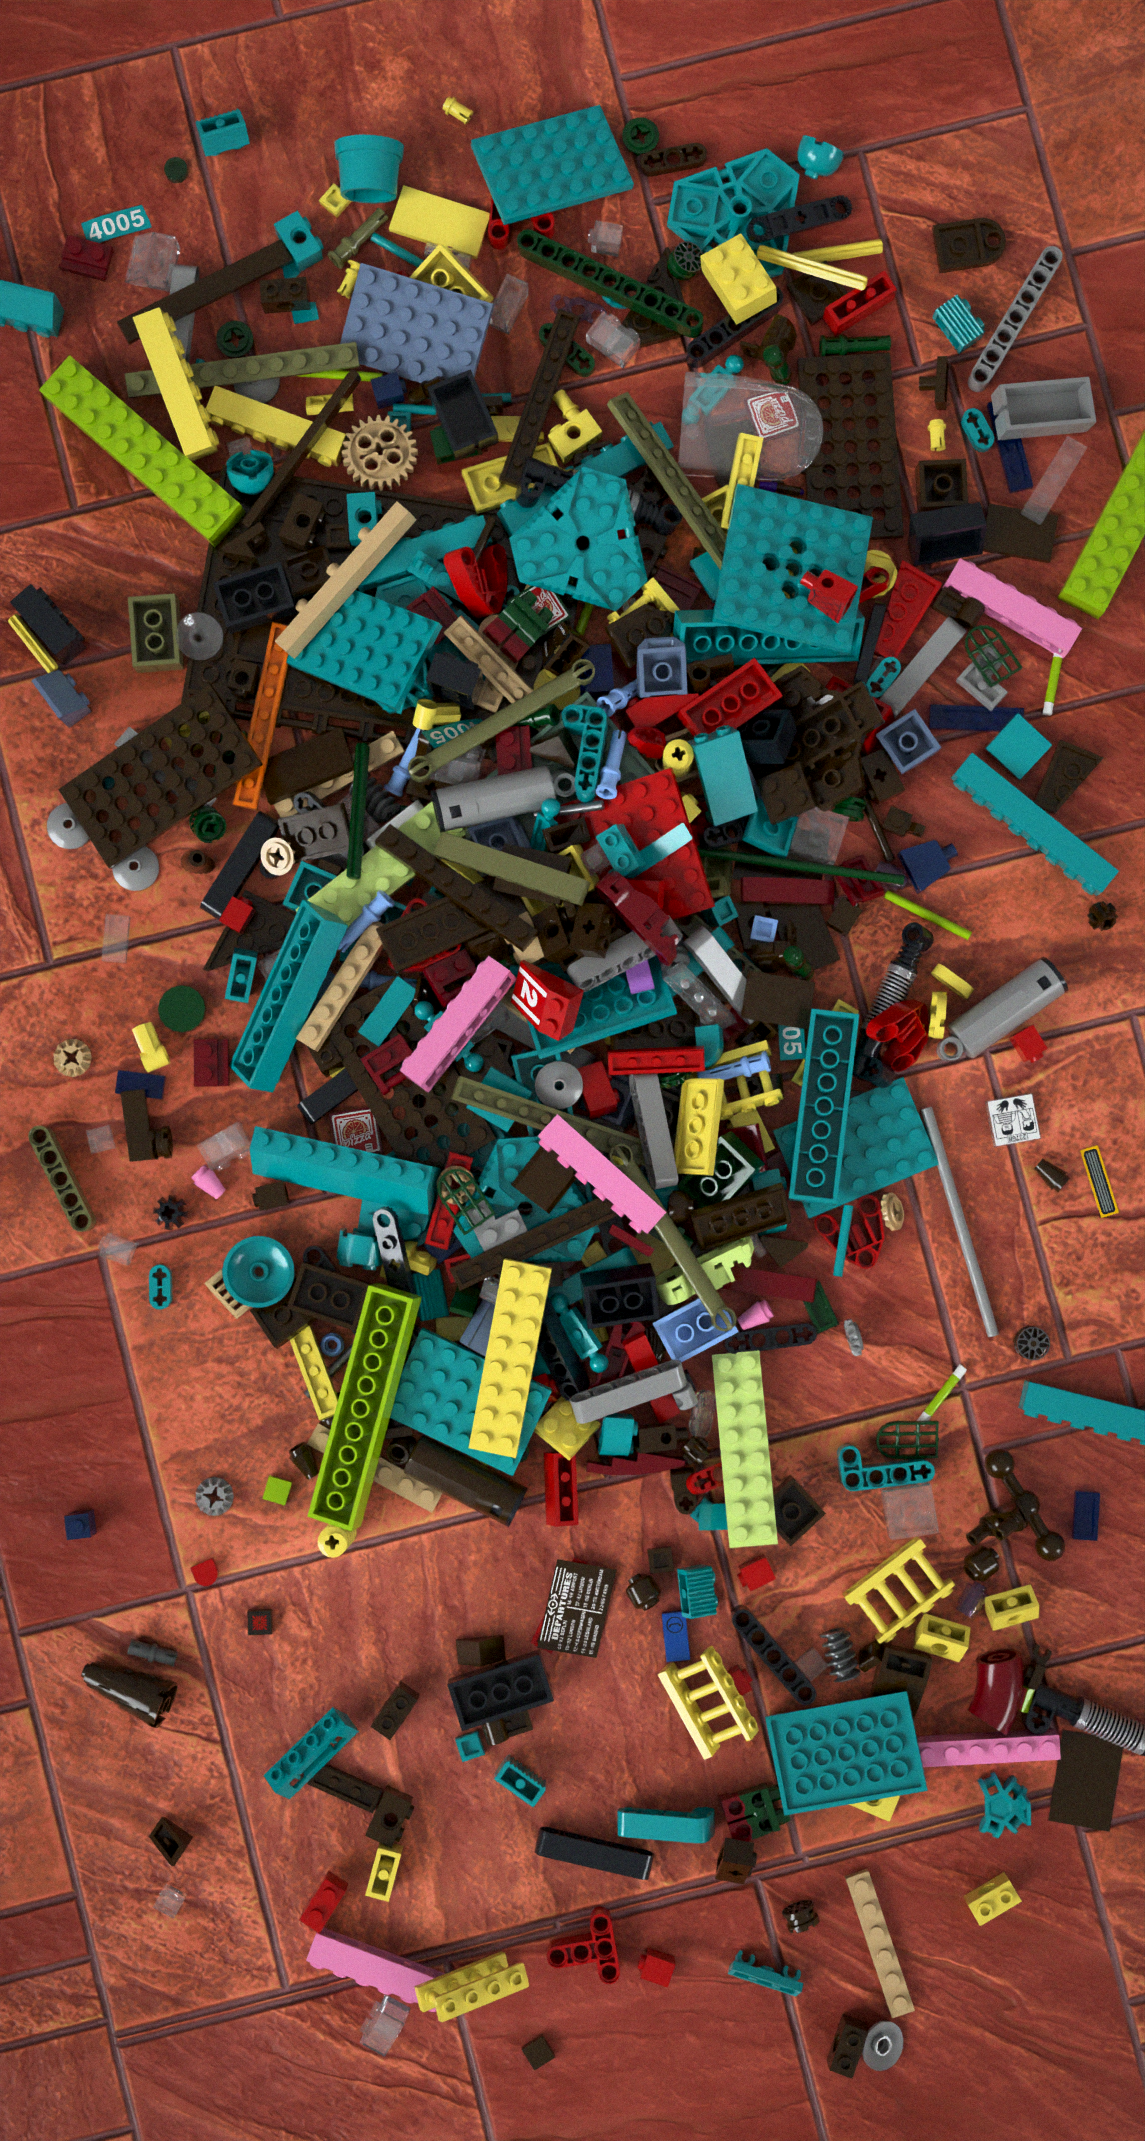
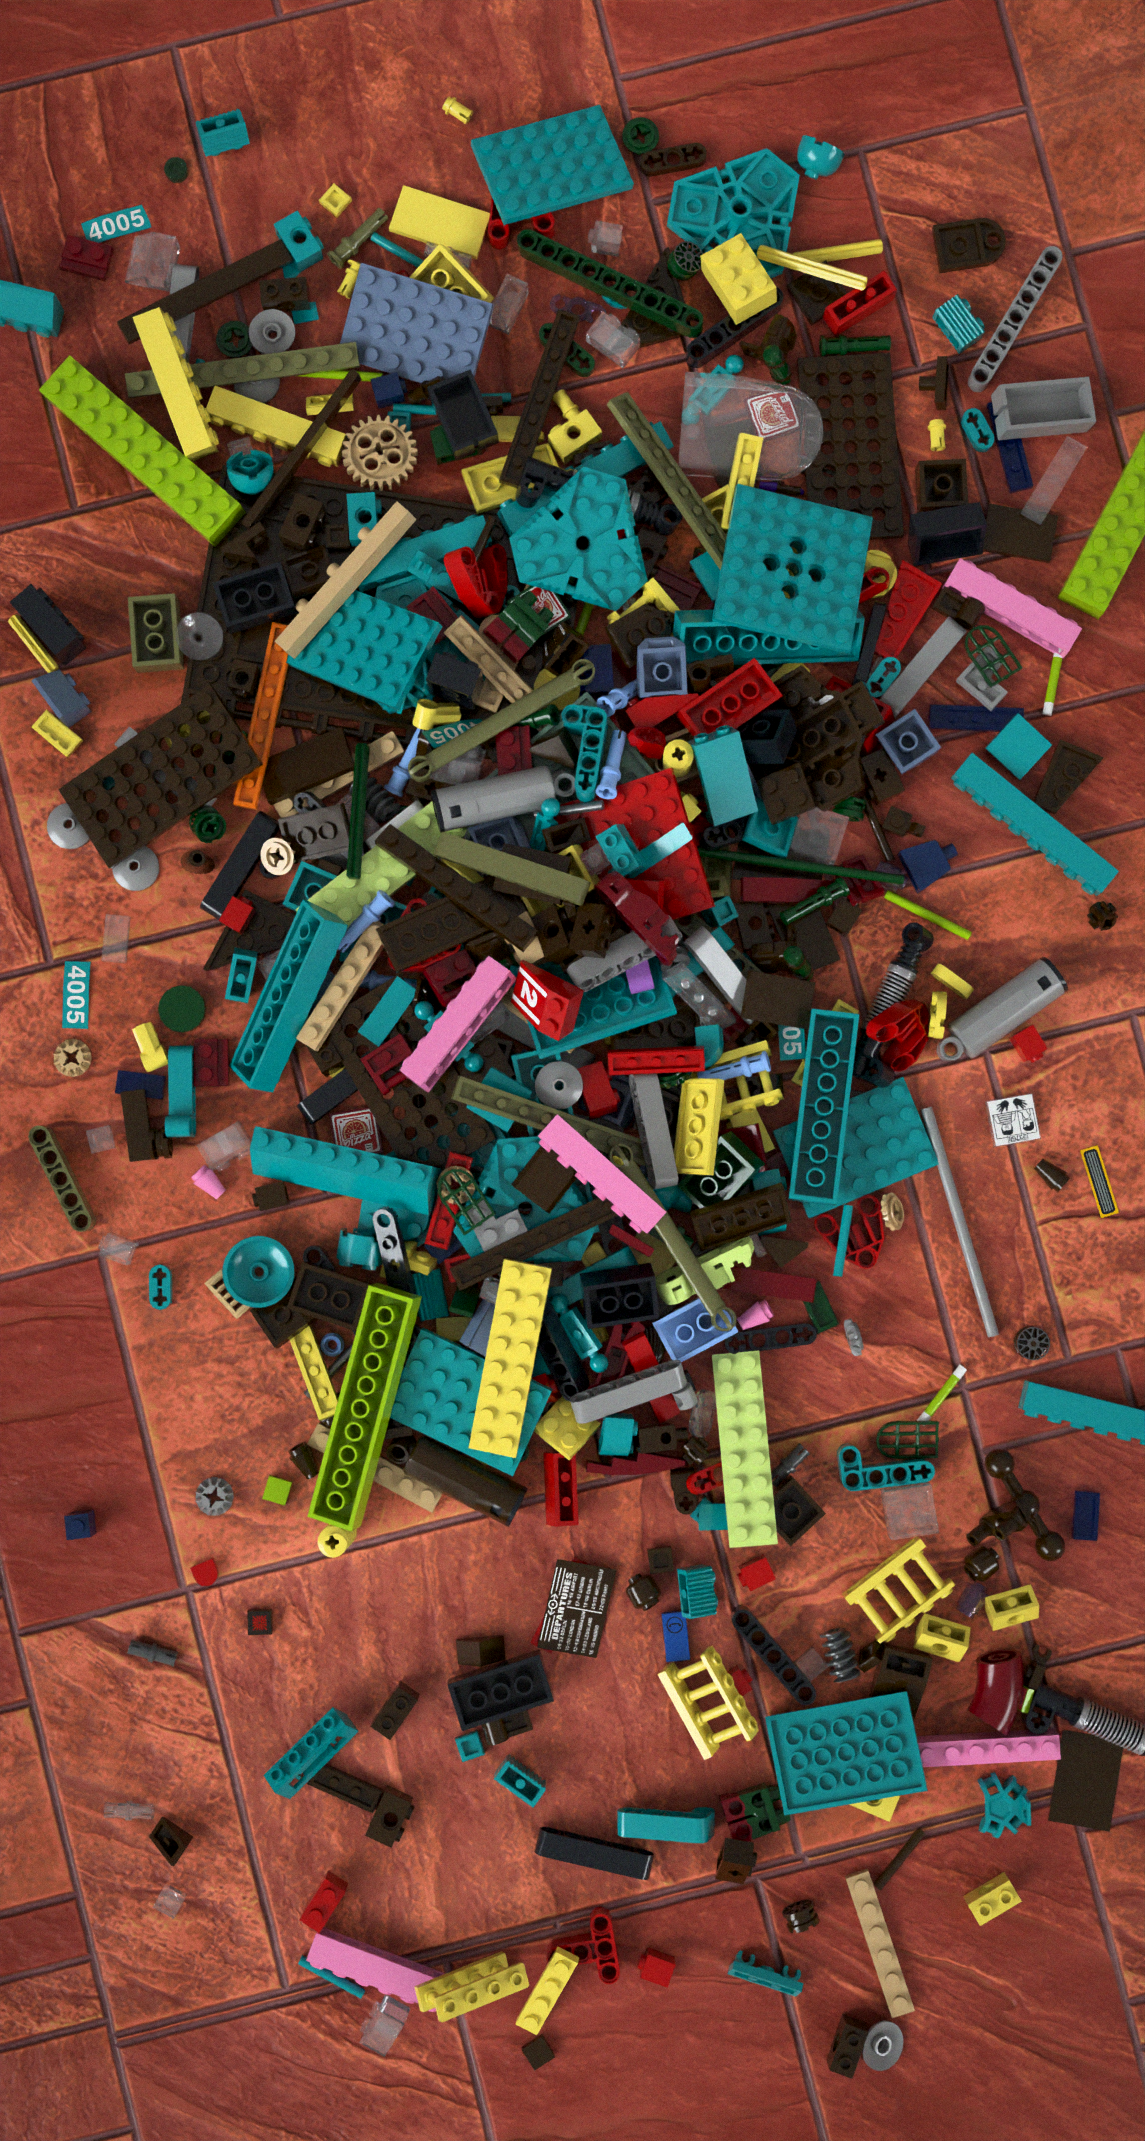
(57, 733): none -> light yellow plate
(76, 994): none -> teal sticker
(129, 1810): none -> clear pin
(134, 1692): dark brown cone -> none
(176, 1217): black piece -> none
(181, 1092): none -> teal beam
(270, 322): none -> light grey dish
(329, 1976): none -> teal bar
(368, 167): teal piece -> none
(384, 1871): light yellow brick -> none
(547, 1990): none -> light yellow plate
(680, 1205): dark brown brick -> none
(763, 929): light blue tile -> none
(784, 223): black piece -> none
(788, 1464): none -> dark grey pin
(825, 898): none -> dark green pin
(830, 593): red torso -> none
(899, 1858): none -> dark brown bar

